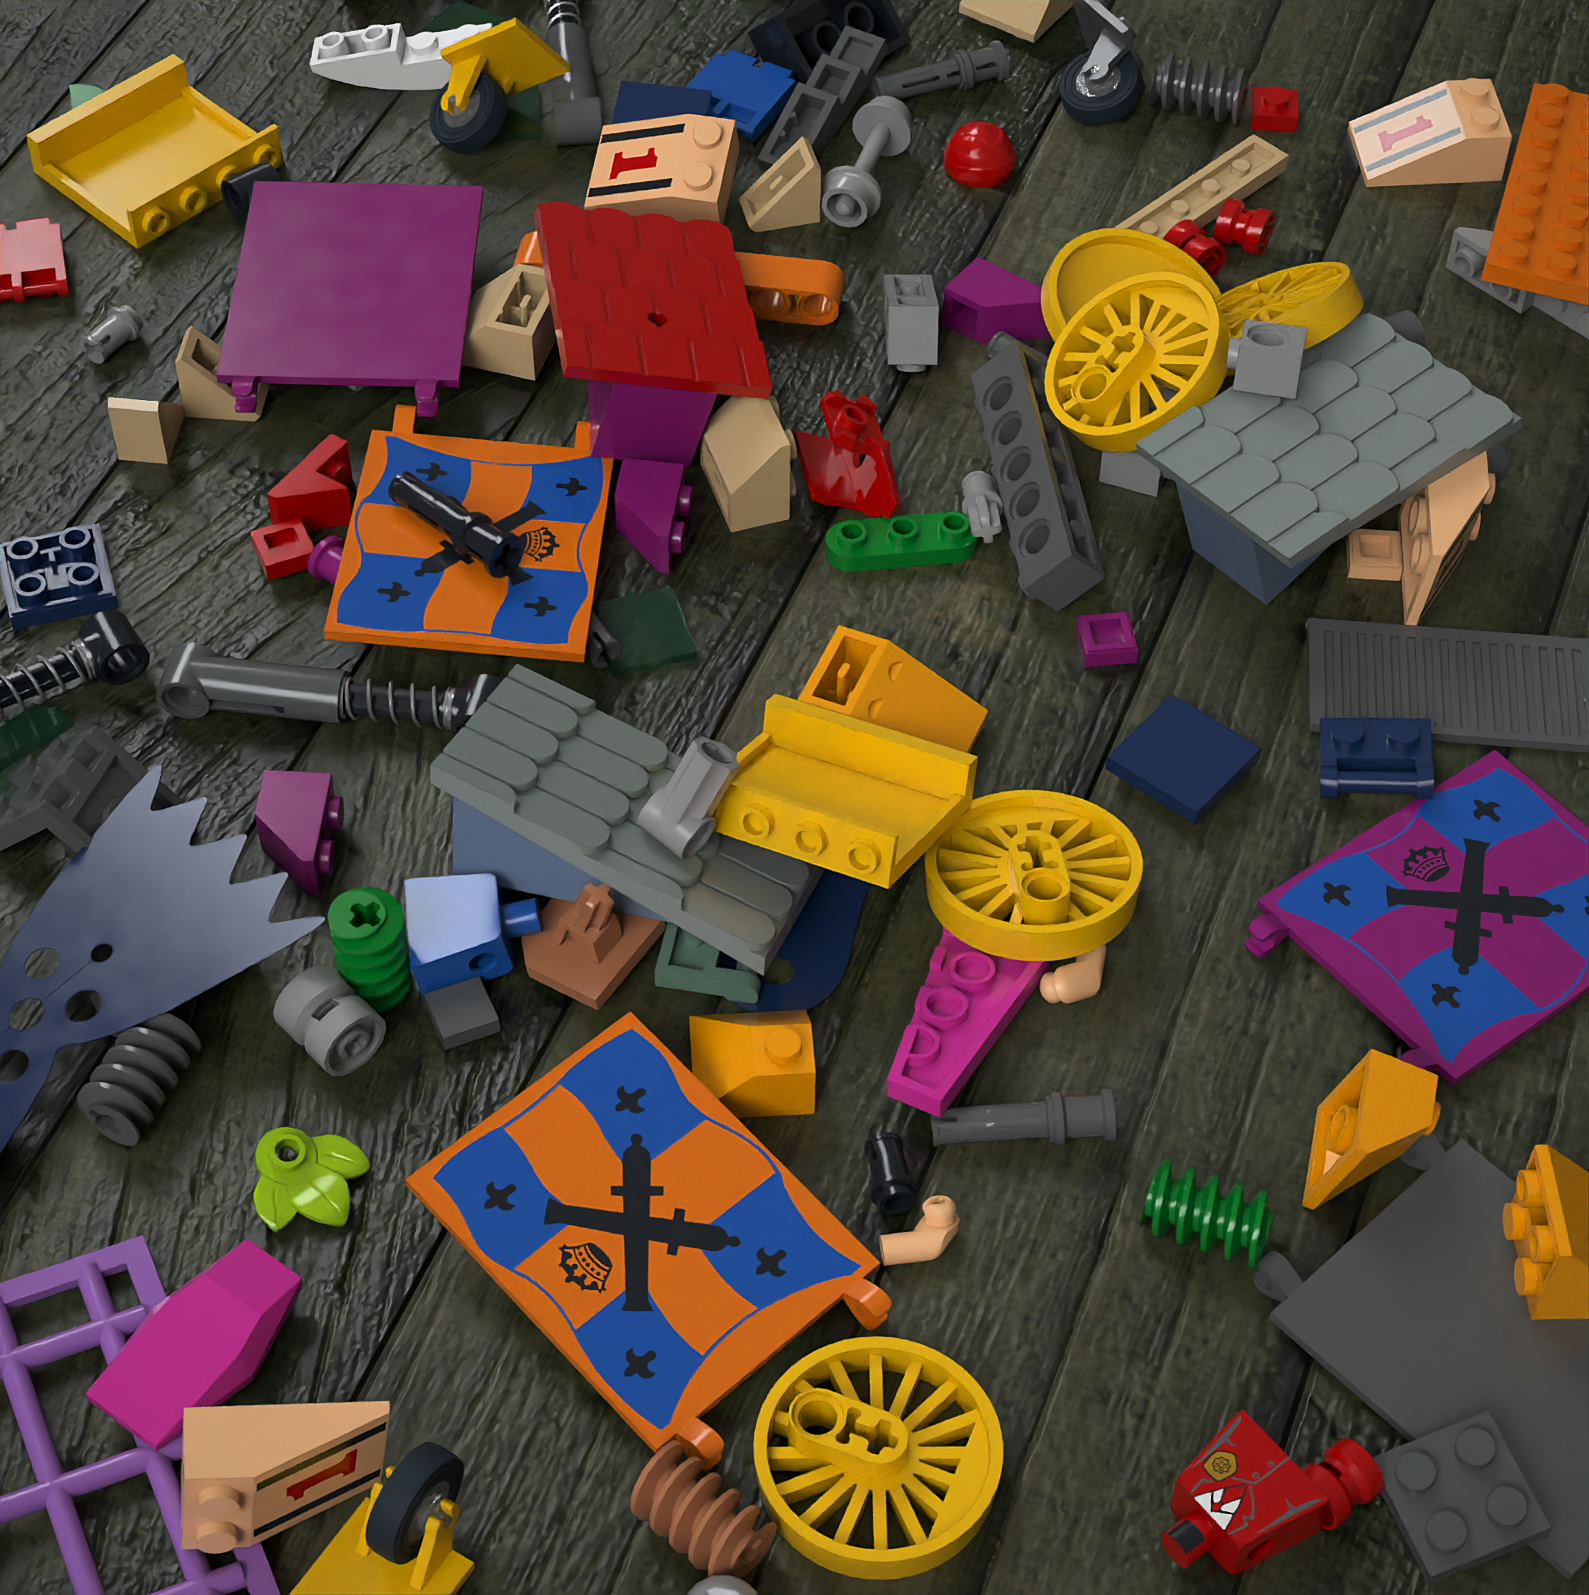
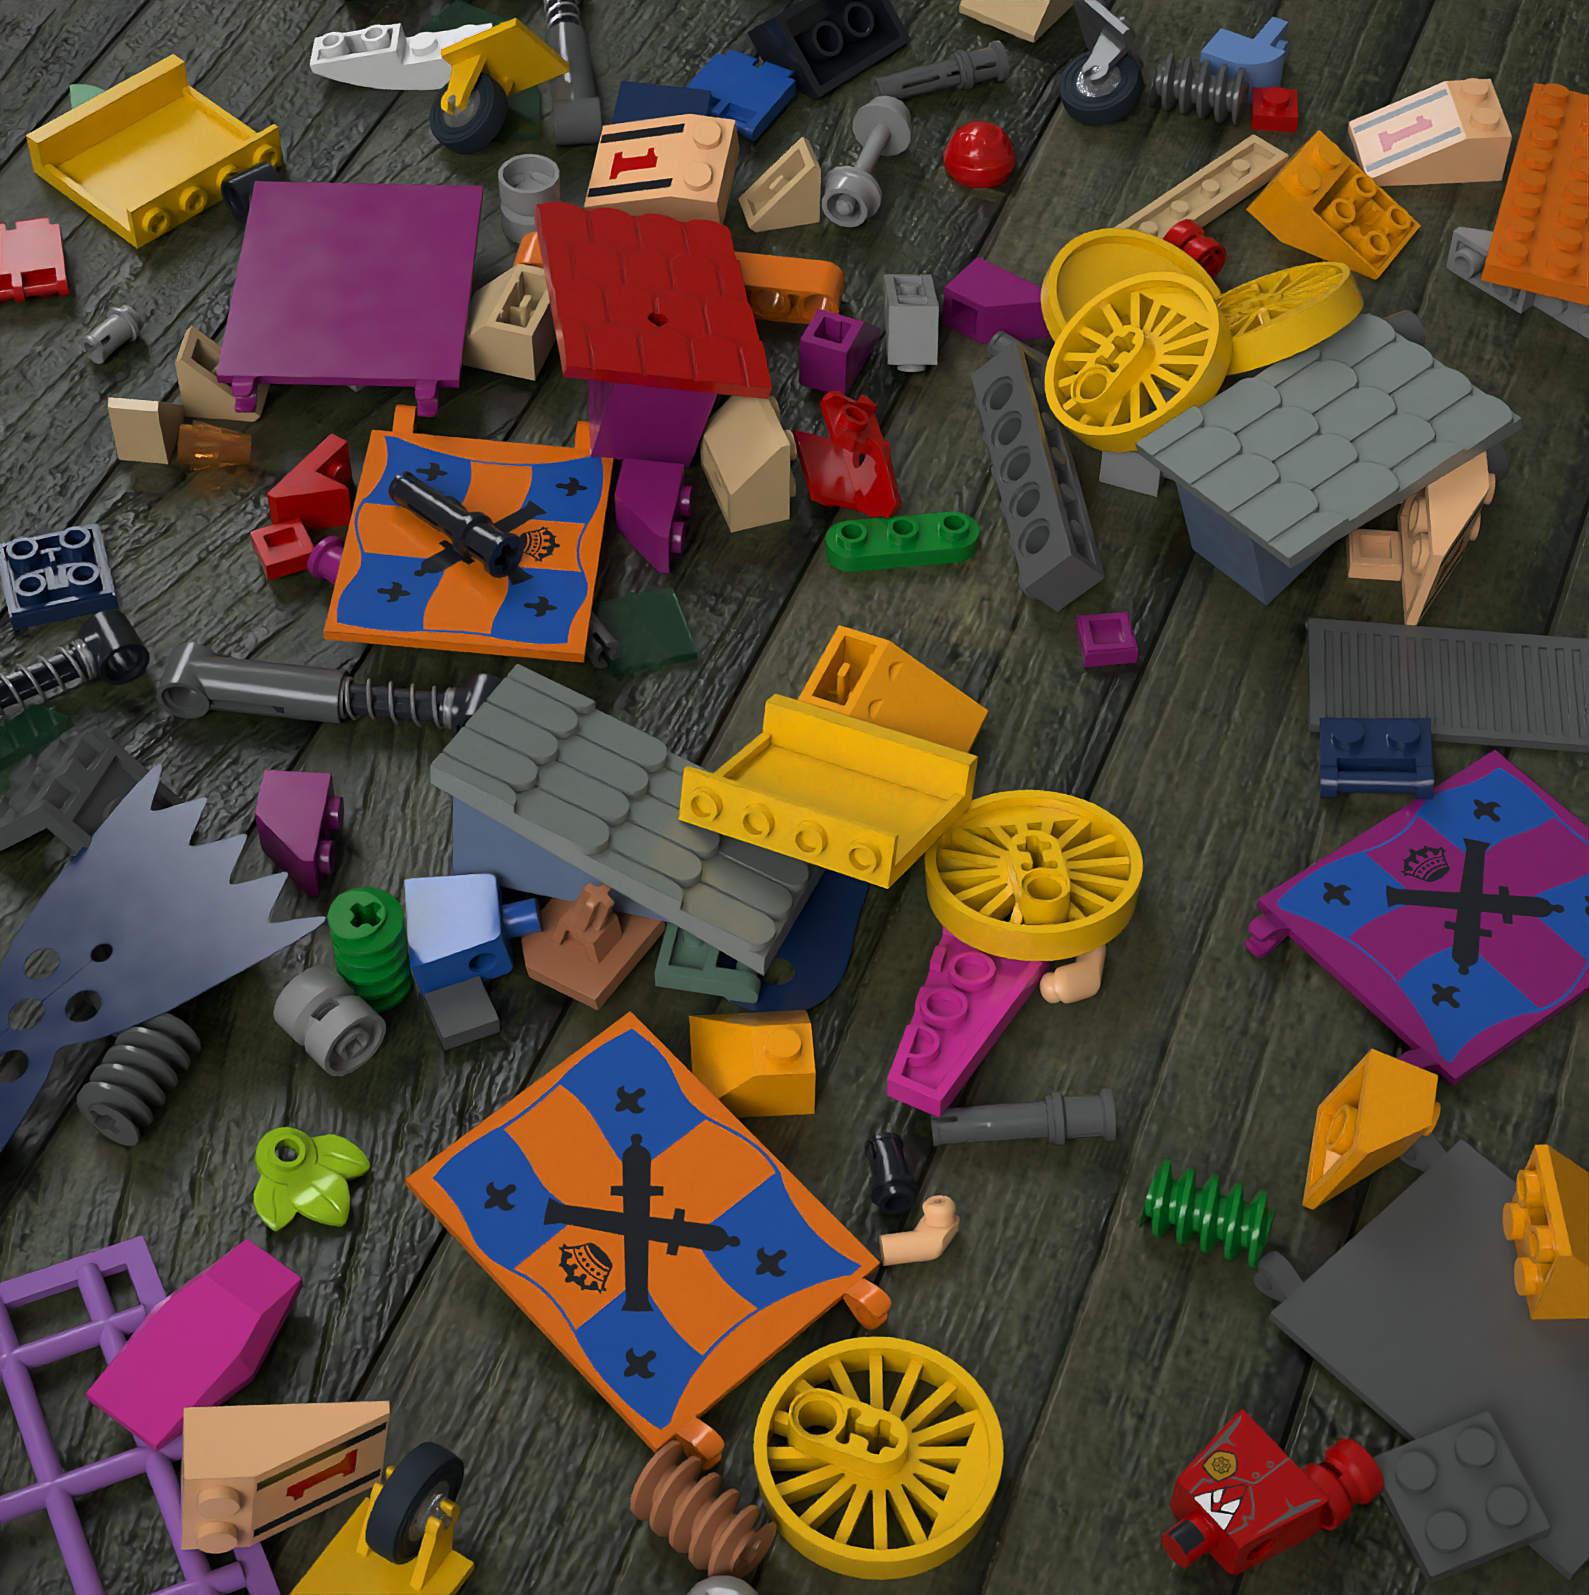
(211, 446): none -> clear orange cone
(523, 185): none -> light grey wheel
(683, 809): light grey piece -> none
(828, 96): dark grey slope -> none
(834, 351): none -> magenta slope
(982, 505): light grey axle -> none
(1183, 759): dark blue tile -> none
(1247, 228): red wheel -> none
(1259, 56): none -> medium blue brick
(1267, 358): light grey brick -> none
(1333, 210): none -> light orange slope

